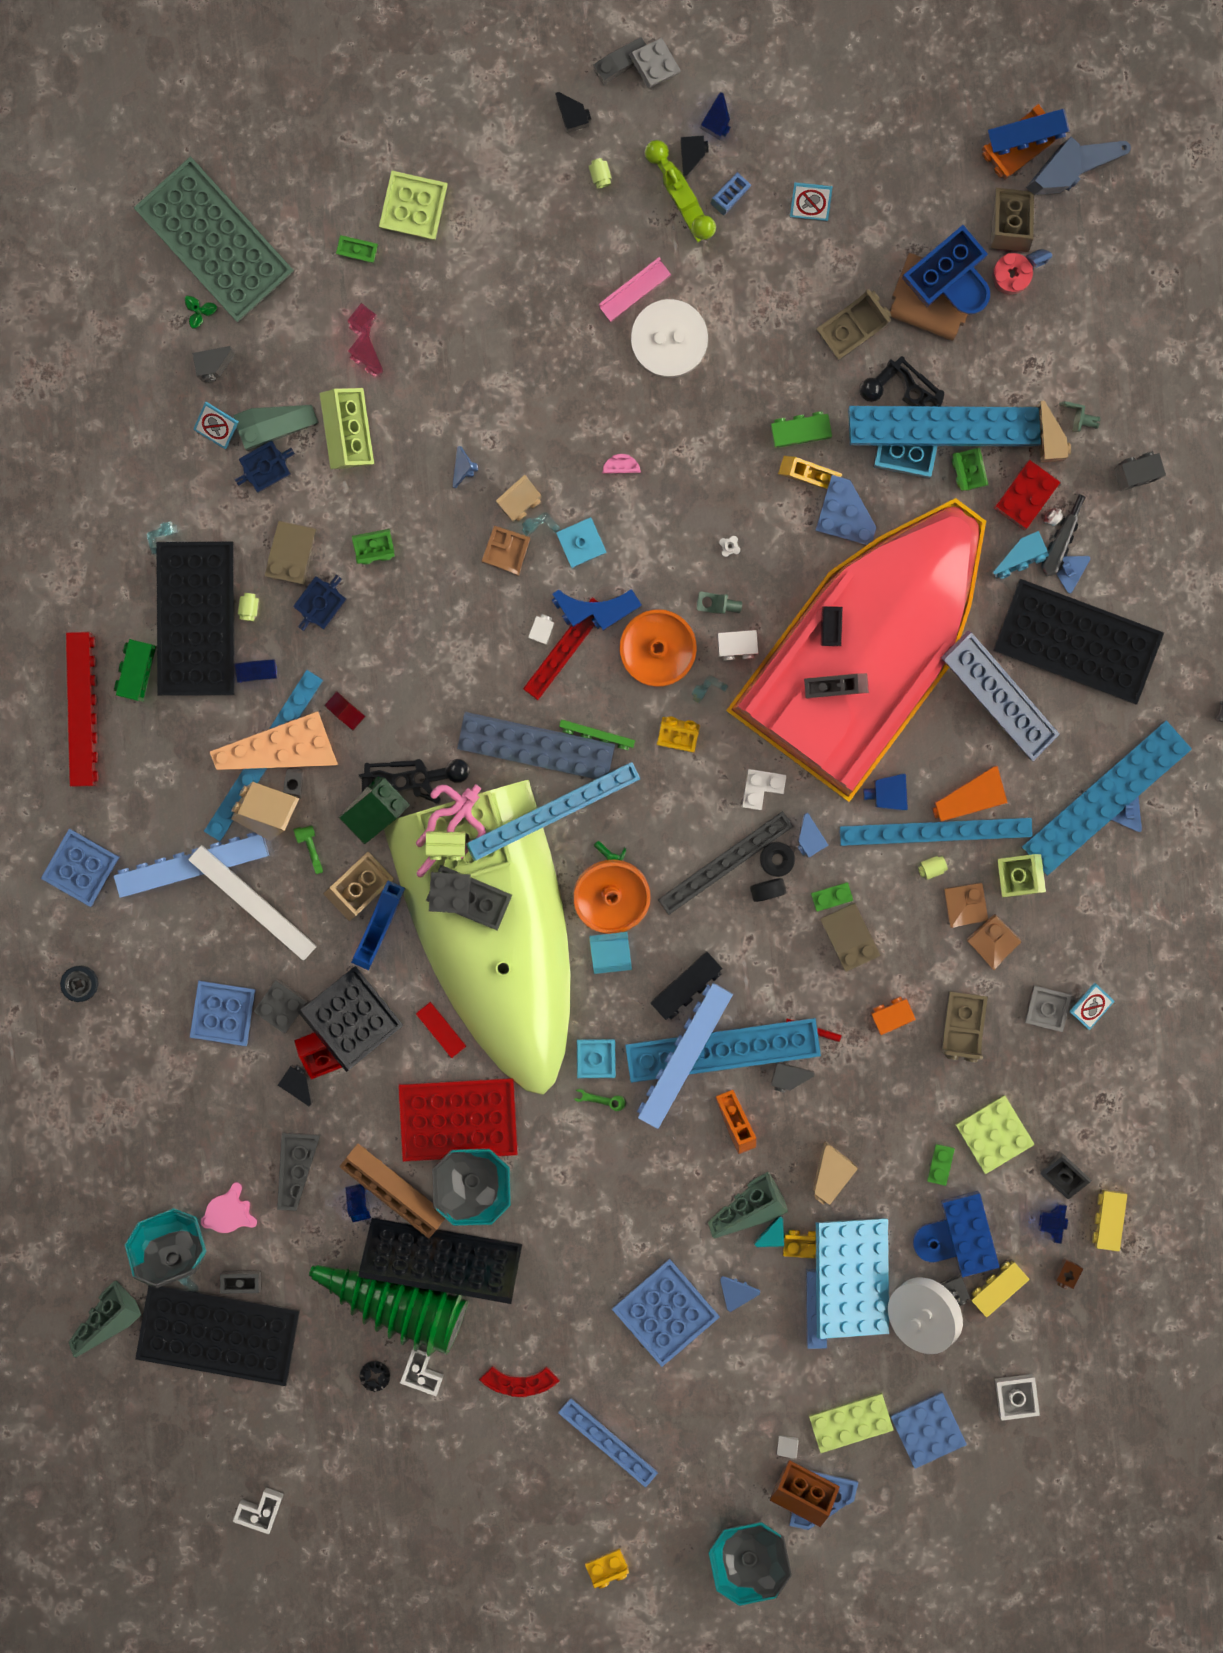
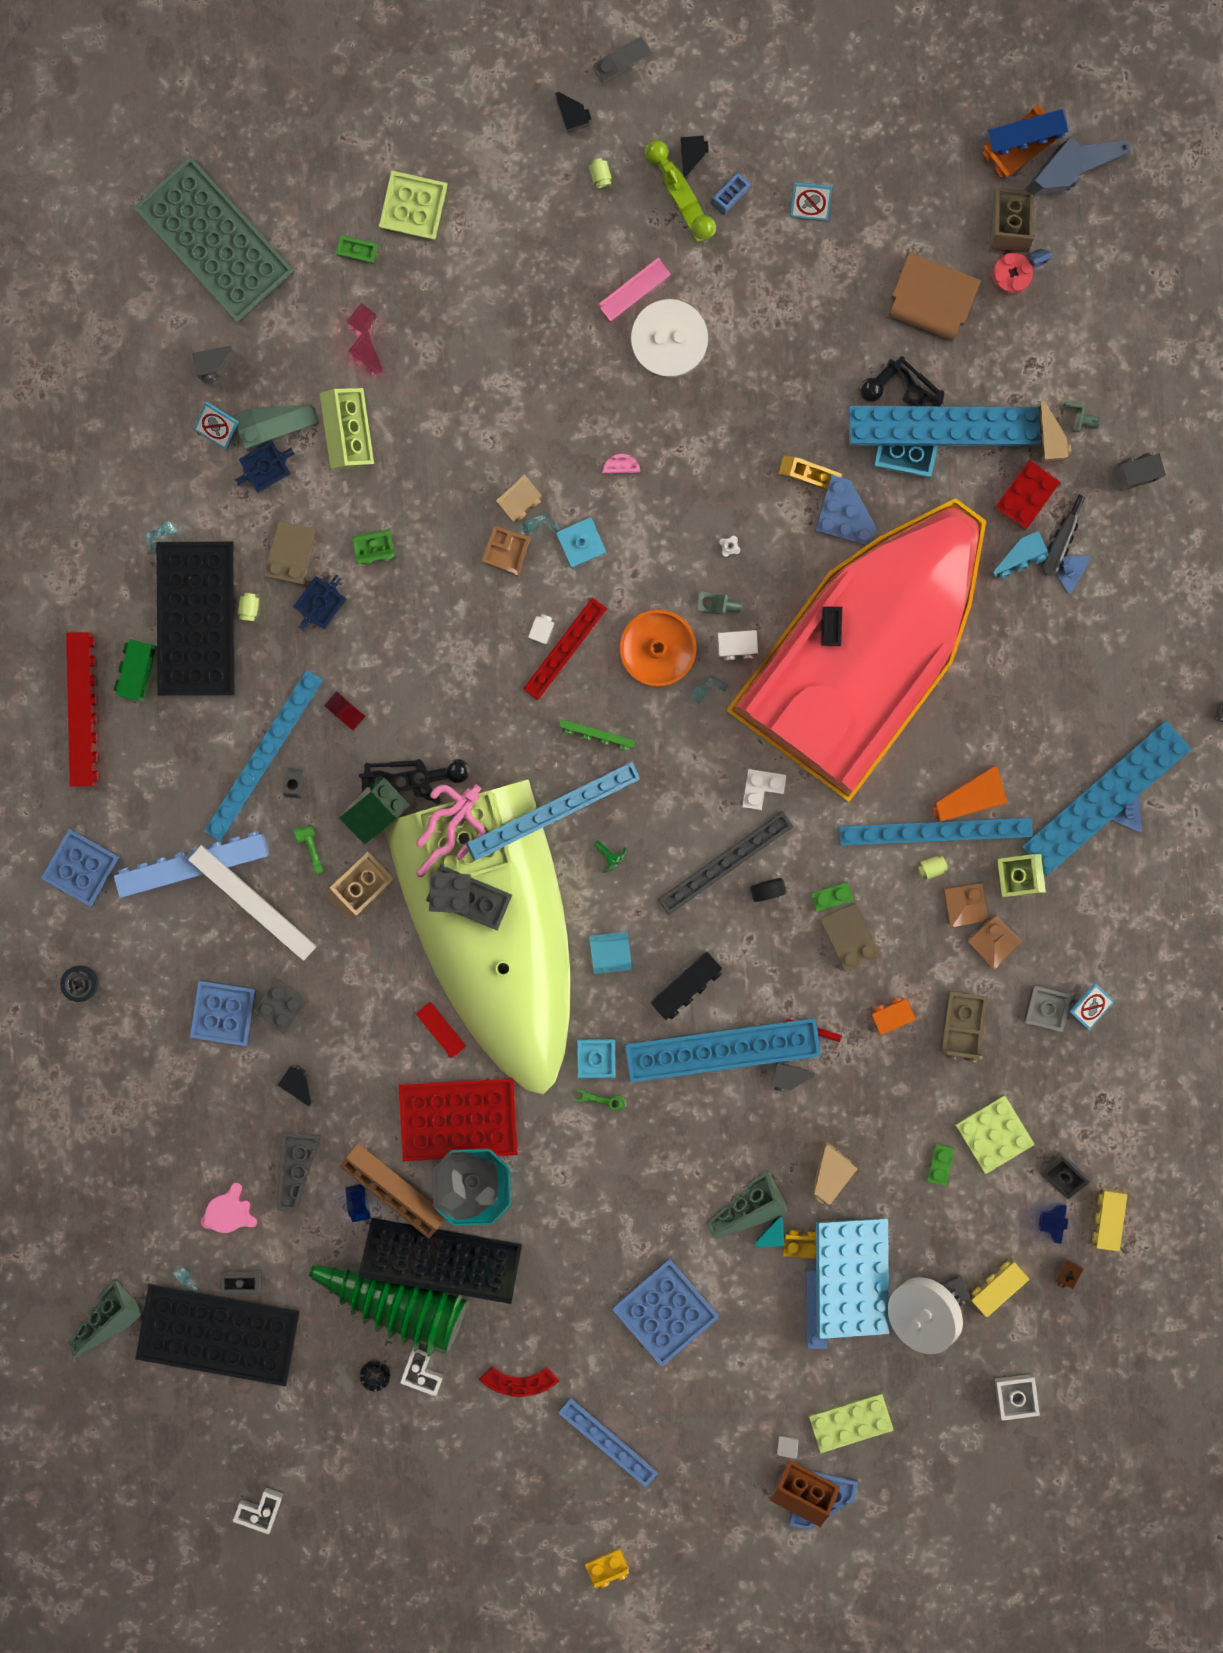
(165, 1248): rock -> none
(193, 305): green plant -> none
(256, 671): clear blue slope -> none
(264, 810): tan slope -> none
(287, 745): light nougat wing -> none
(315, 1056): red slope -> none
(350, 1018): black plate -> none
(378, 925): blue arch -> none
(445, 844): yellowish green brick -> none
(463, 467): medium blue piece -> none
(535, 746): sand blue plate -> none
(604, 613): blue arch -> none
(611, 896): orange dish -> none
(654, 63): light grey plate -> none
(678, 734): yellow bracket -> none
(685, 1055): light blue brick -> none
(717, 118): clear blue slope -> none
(736, 1122): orange slope -> none
(737, 1293): medium blue piece -> none
(750, 1563): dark grey rock -> none
(777, 848): black tyre -> none
(801, 429): bright green brick -> none
(810, 837): medium blue slope -> none
(836, 685): dark grey slope -> none
(854, 324): dark tan bracket -> none
(888, 792): blue torso -> none
(928, 1430): medium blue plate -> none
(952, 272): blue brick -> none
(960, 1235): blue brick -> none
(969, 469): bright green bracket -> none
(1000, 695): sand blue plate -> none
(1053, 516): white plate -> none
(1078, 641): black plate -> none

